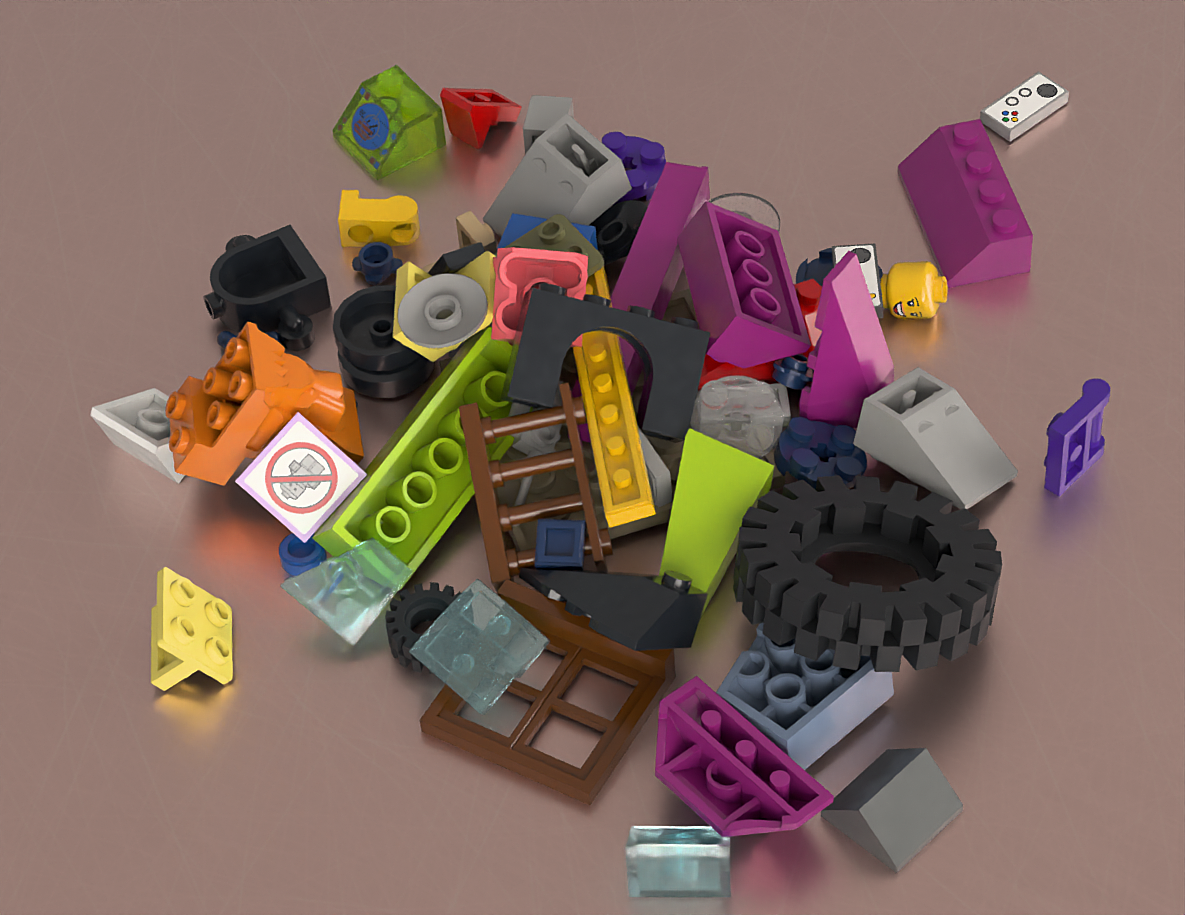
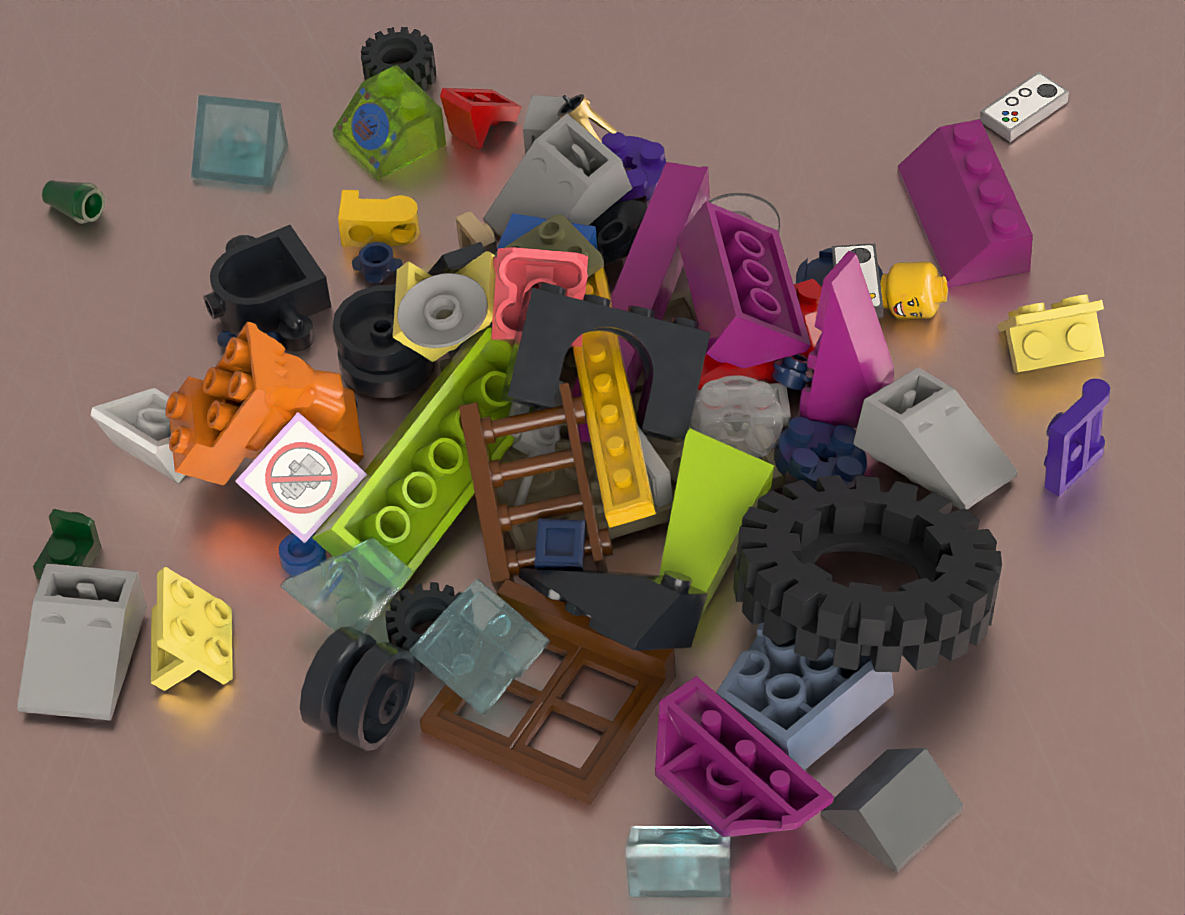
(71, 543): none -> dark green bracket
(75, 199): none -> dark green cone
(80, 641): none -> light grey slope
(238, 140): none -> clear light blue slope
(357, 688): none -> black wheel
(400, 47): none -> black tyre
(580, 110): none -> pearl gold piece
(1053, 336): none -> light yellow bracket

